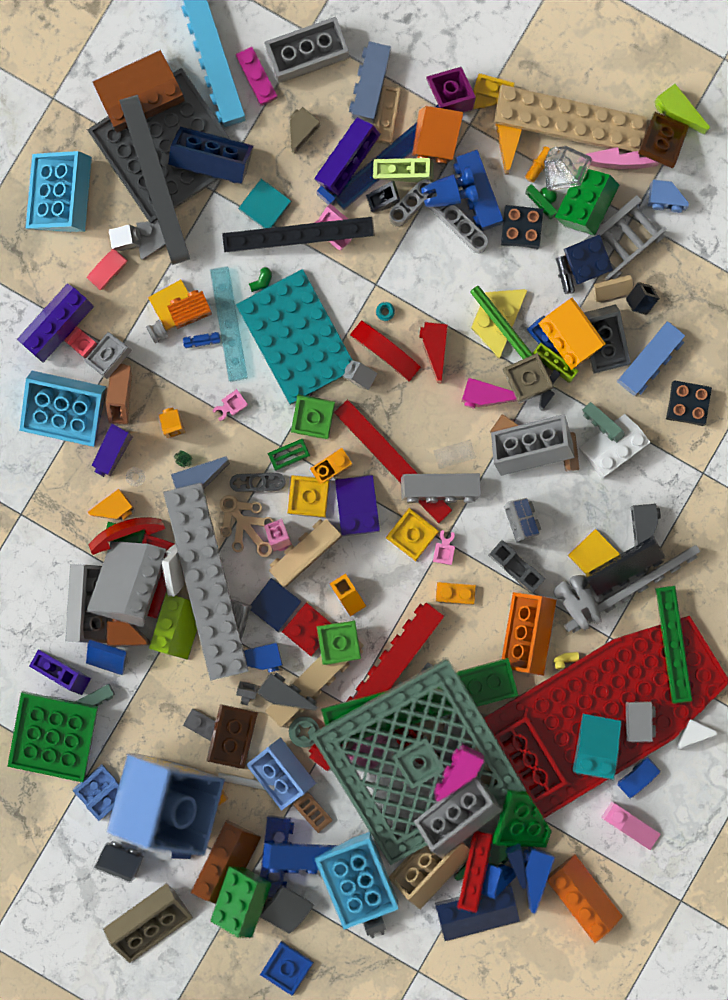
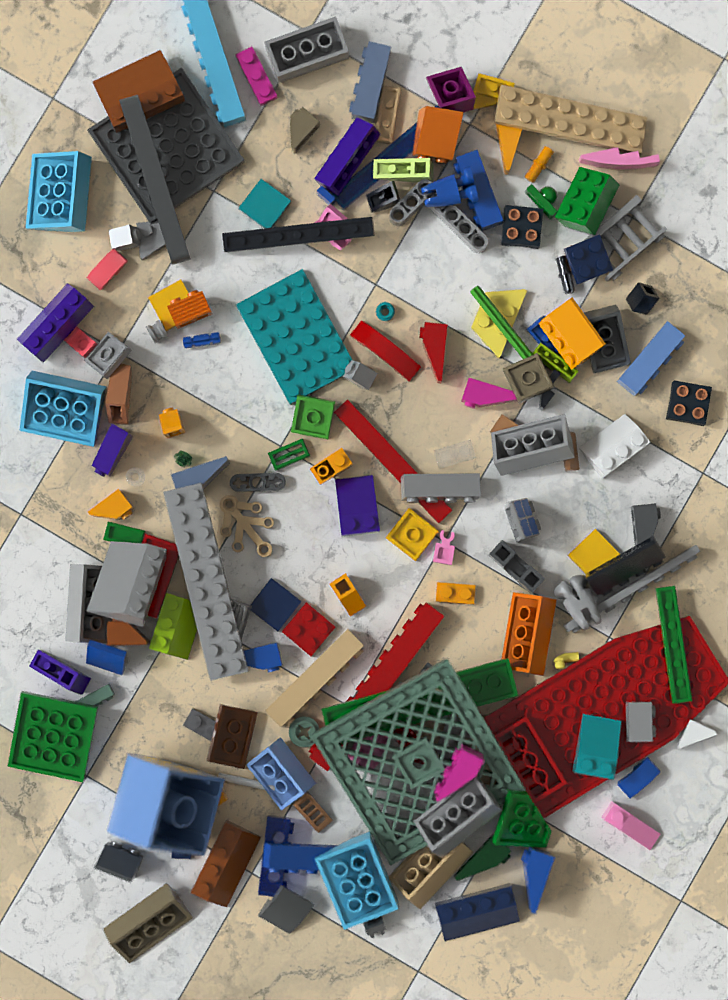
(98, 792): medium blue slope -> none
(149, 524): red slope -> none
(173, 571): white slope -> none
(210, 155): dark blue slope -> none
(228, 324): clear light blue tile -> none
(232, 403): bright pink plate -> none
(240, 902): green brick -> none
(247, 691): flat silver tile -> none
(263, 281): green arm -> none
(277, 535): bright pink slope -> none
(281, 694): dark grey slope -> none
(286, 968): blue tile -> none
(305, 553): tan slope -> none
(308, 496): yellow tile -> none
(338, 642): bright green tile -> none
(475, 871): red tile -> none
(497, 880): blue slope -> none
(516, 859): dark blue slope -> none
(565, 168): clear slope -> none
(584, 898): orange slope -> none
(604, 423): sand green piece -> none
(613, 288): tan tile -> none
(663, 140): reddish brown plate -> none
(666, 195): medium blue slope -> none
(678, 107): lime slope -> none

